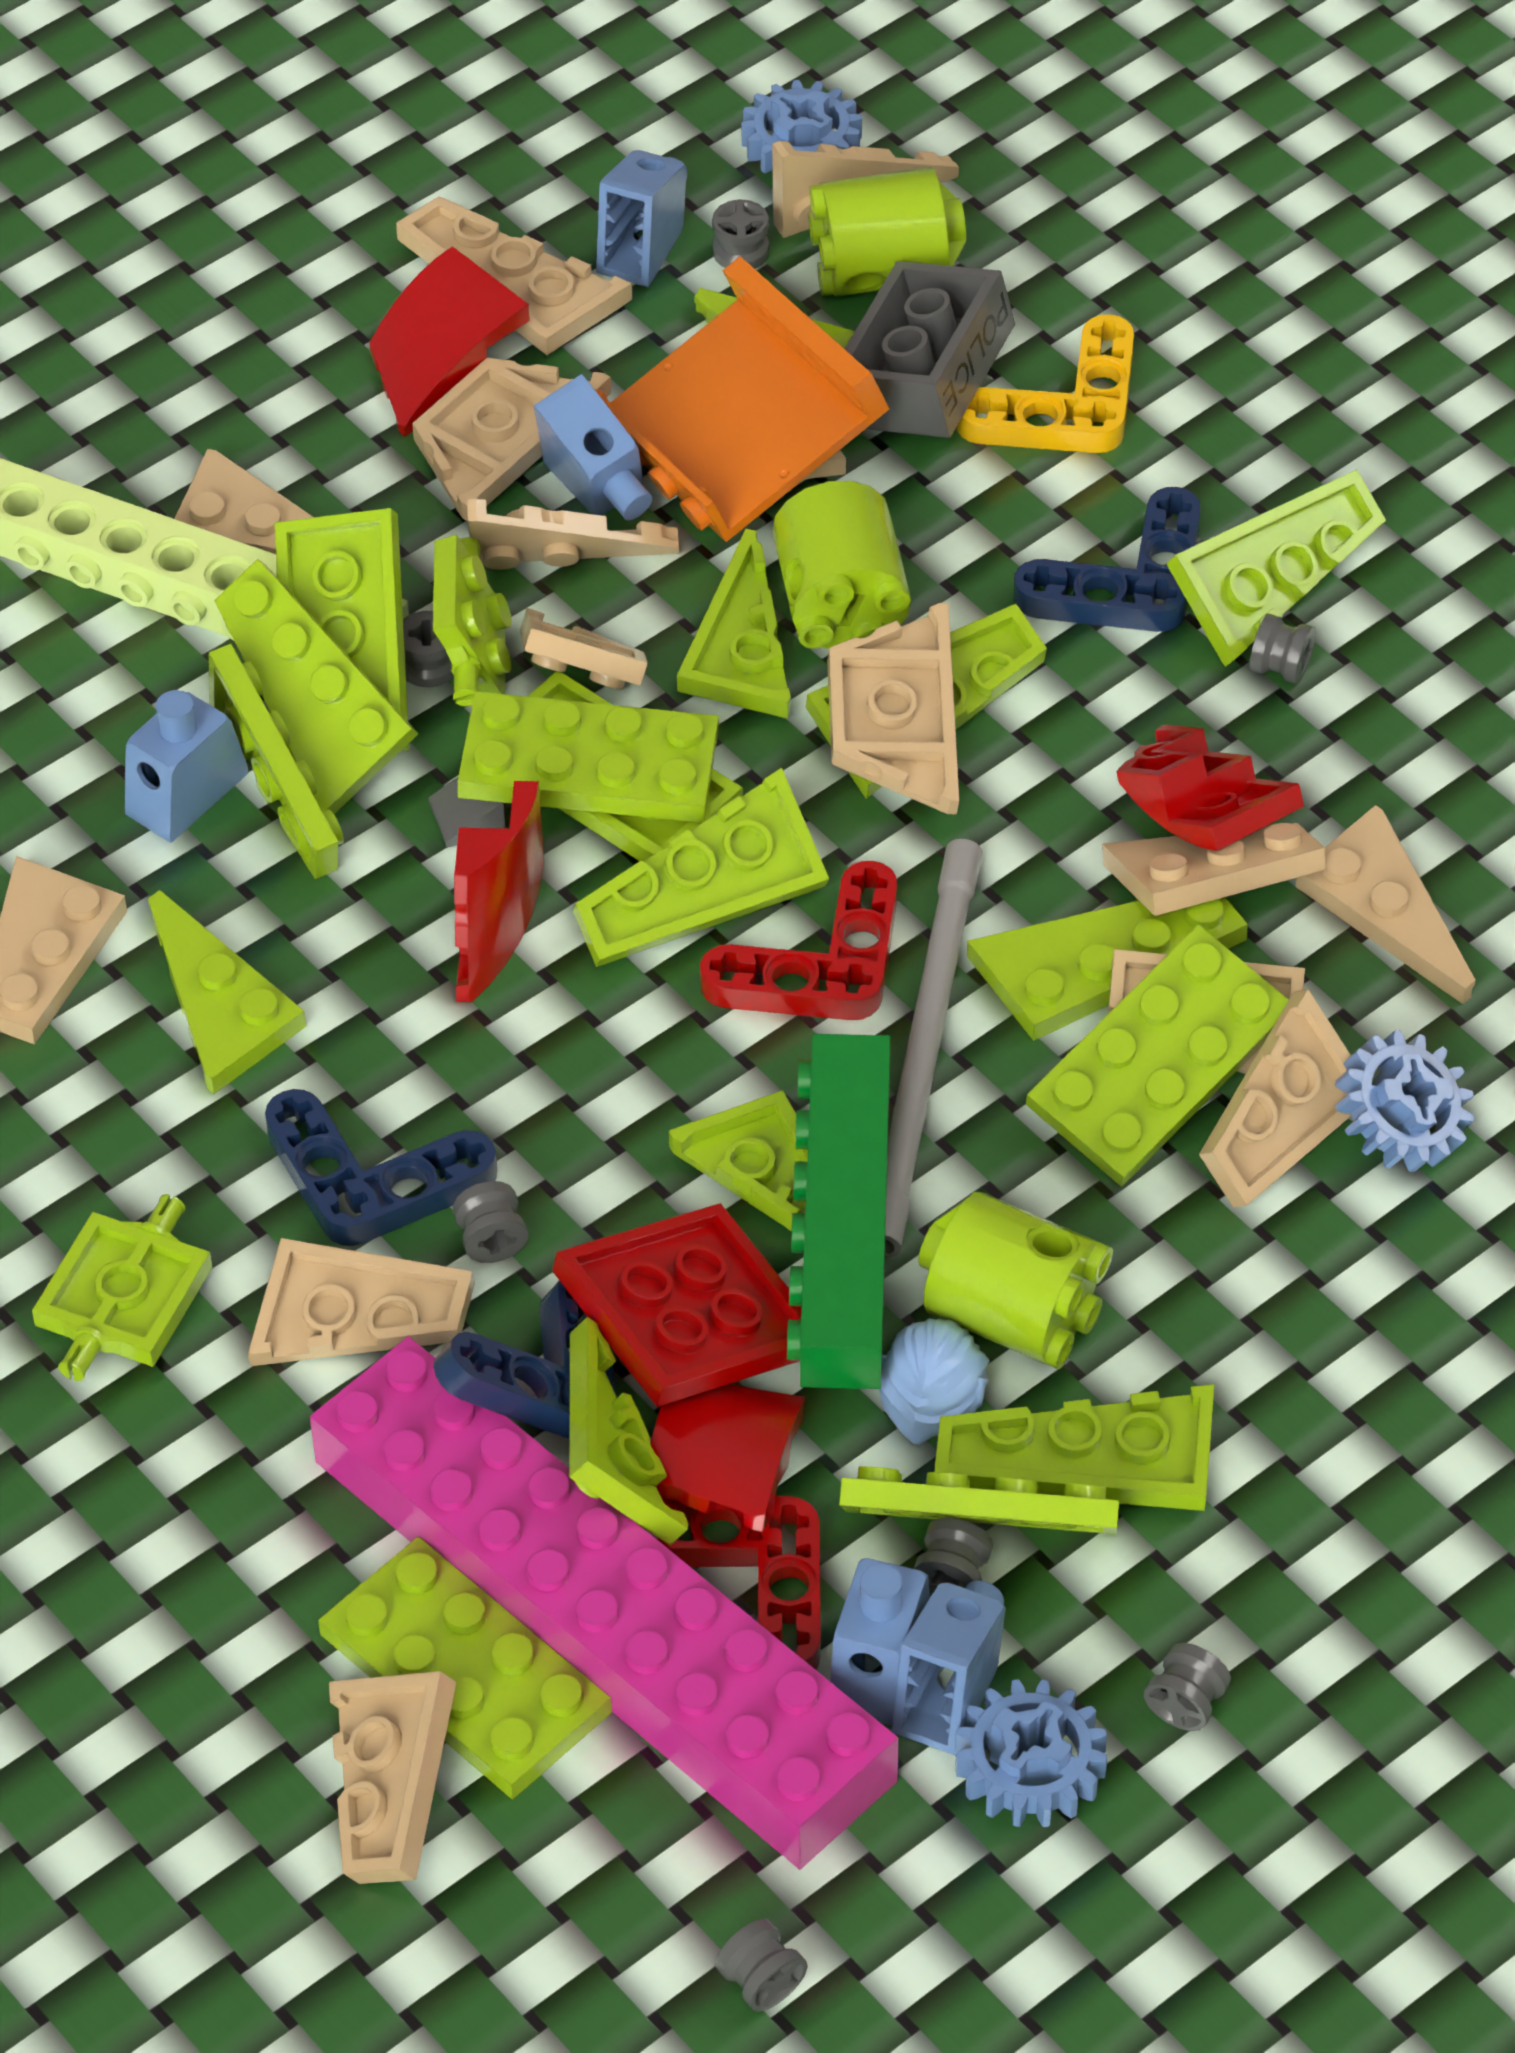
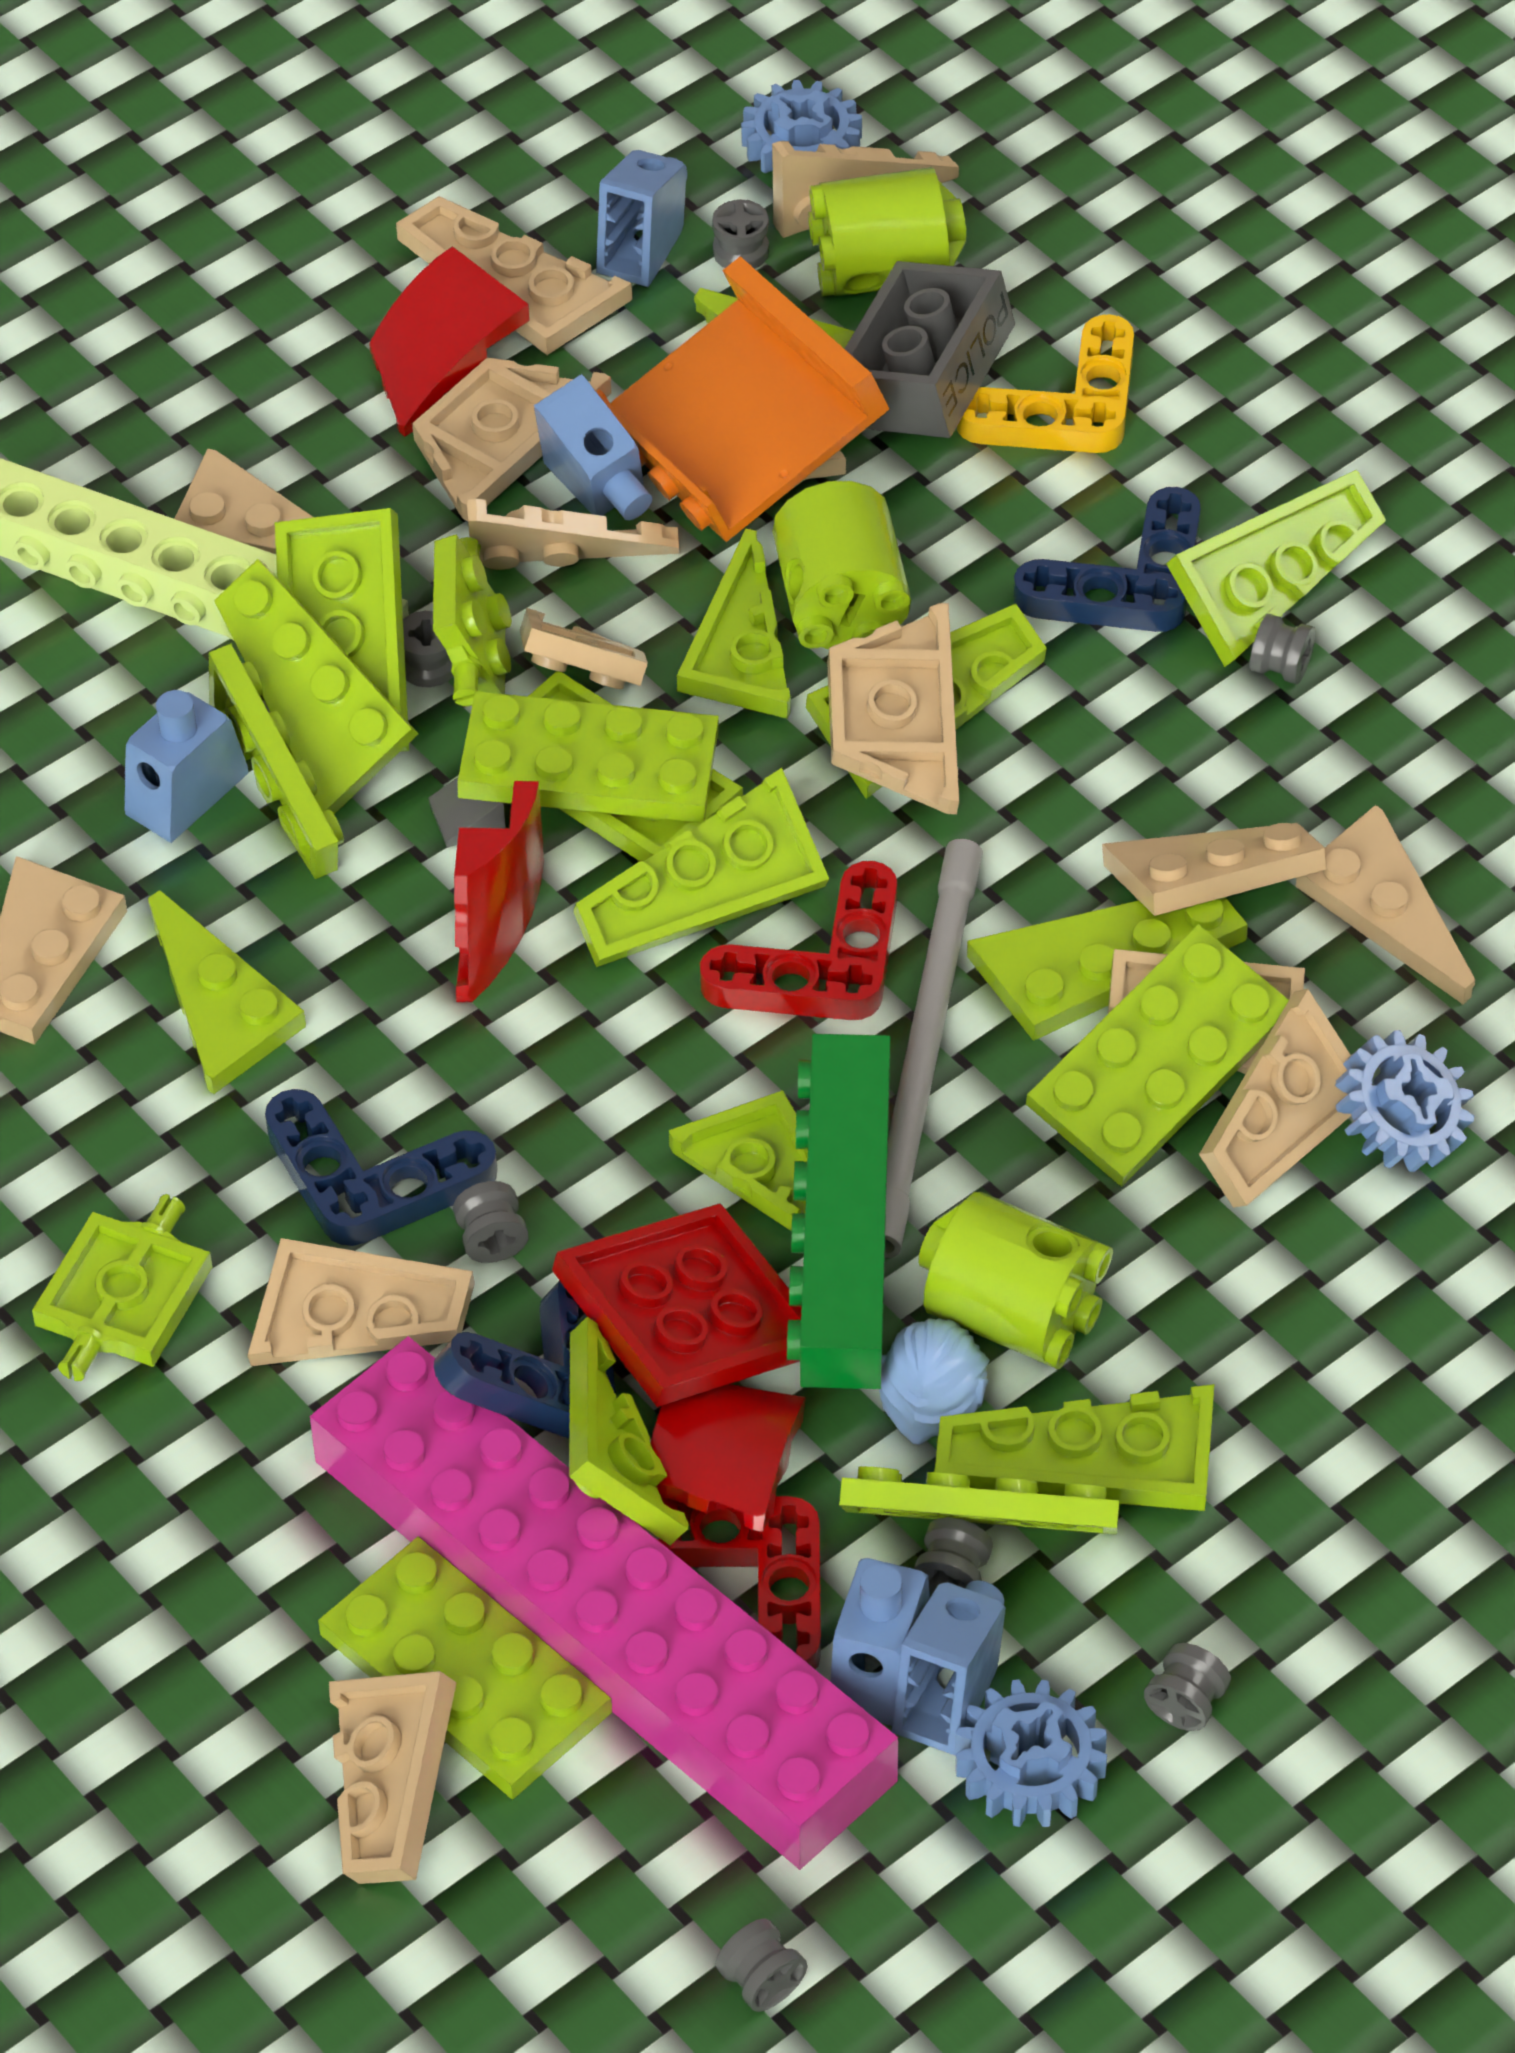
(1203, 793): red slope -> none

